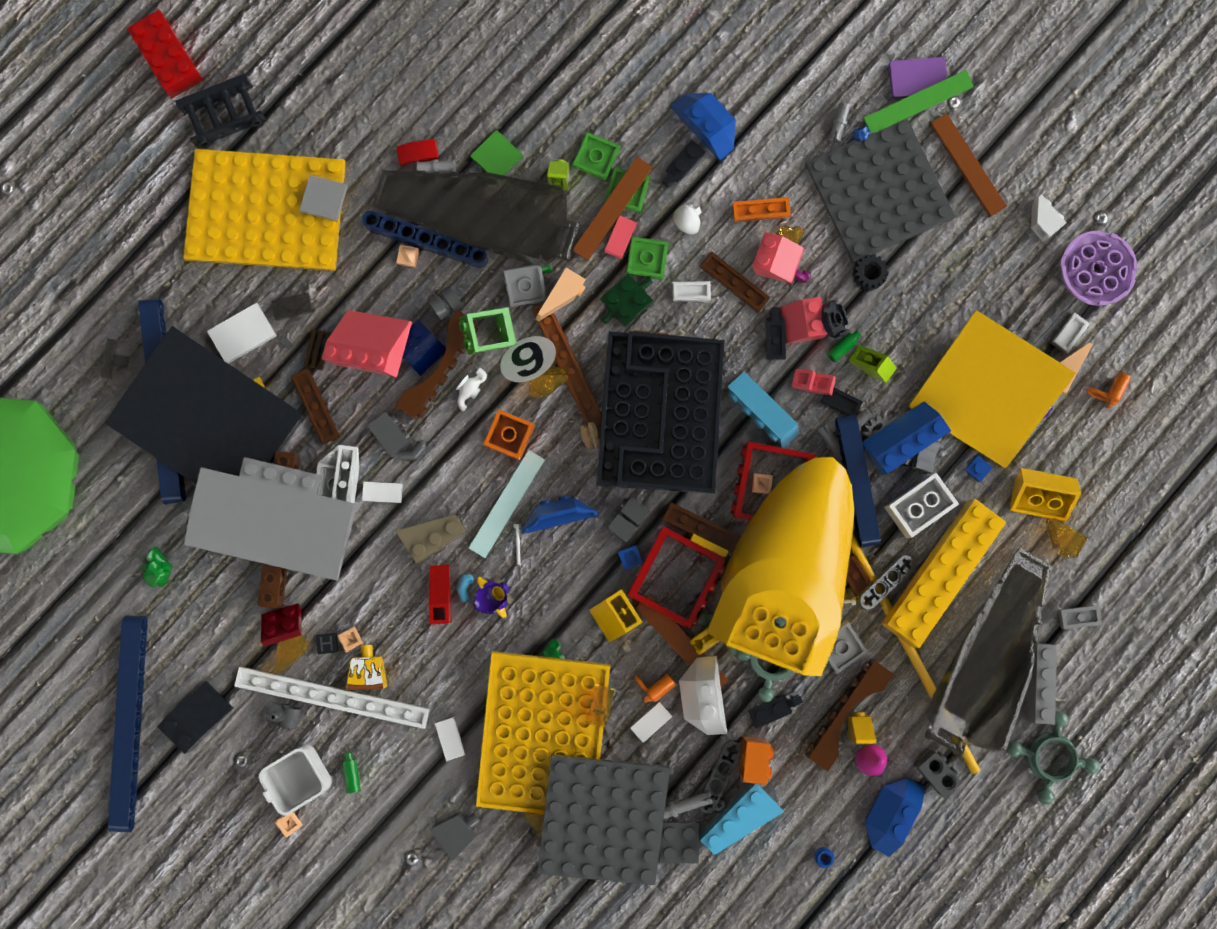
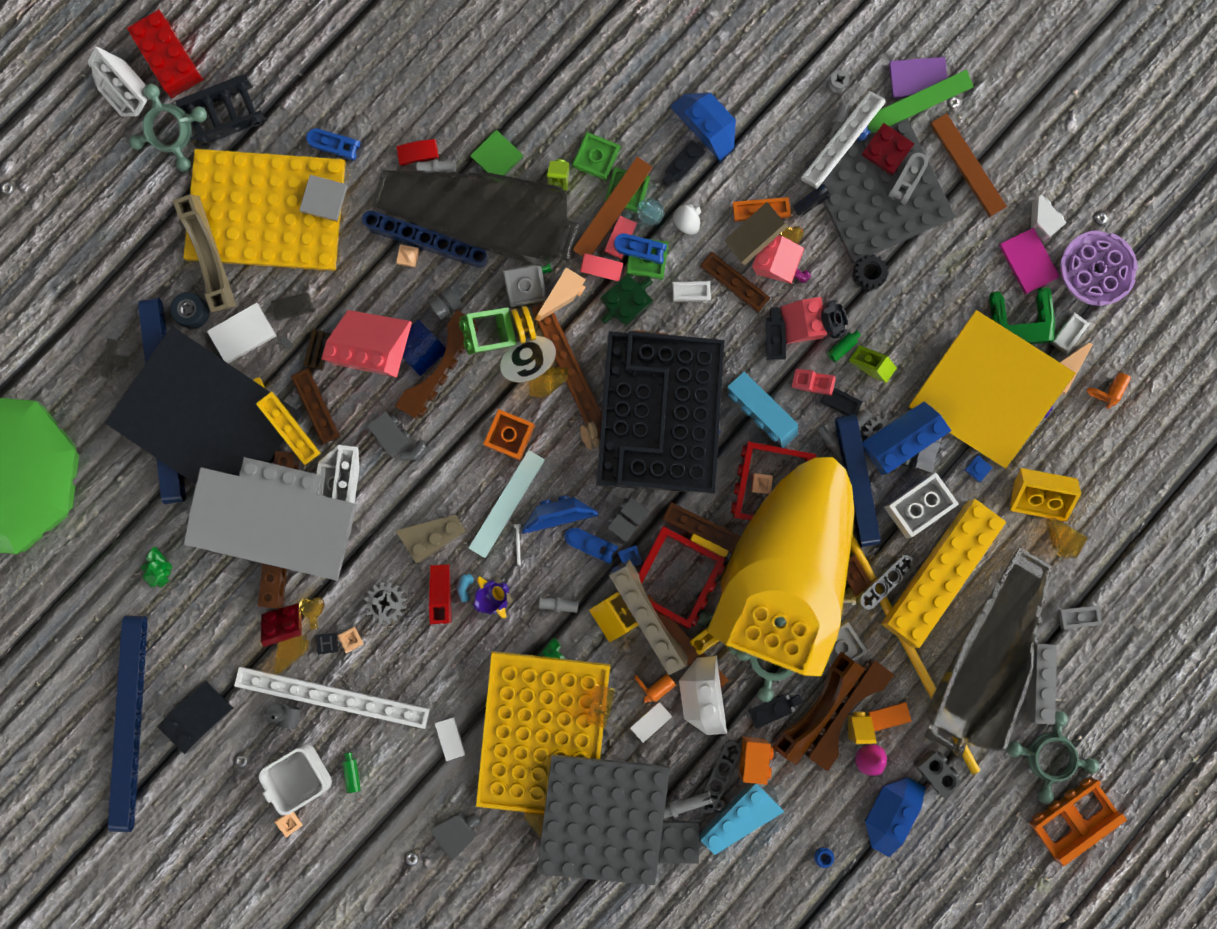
(117, 82): none -> white wedge
(183, 306): none -> black wheel
(198, 114): none -> sand green piece
(216, 283): none -> dark tan arch
(288, 428): none -> yellow plate
(312, 610): none -> clear yellow rock
(333, 143): none -> blue plate
(366, 671): torso -> none
(382, 492): white tile -> none
(387, 594): none -> light grey gear
(469, 388): white piece -> none
(523, 324): none -> yellow head
(558, 604): none -> light grey pin
(589, 544): none -> blue plate
(601, 267): none -> coral slope
(640, 248): none -> blue plate
(650, 211): none -> clear light blue head
(664, 645): none -> dark tan arch
(755, 233): none -> dark tan tile
(800, 736): none -> reddish brown arch
(811, 200): none -> black slope
(838, 86): none -> light grey wheel
(843, 139): none -> white tile
(887, 149): none -> dark red plate
(890, 716): none -> orange tile
(909, 177): none -> light grey plate
(1029, 261): none -> dark pink tile
(1032, 332): none -> green connector
(1083, 832): none -> orange window

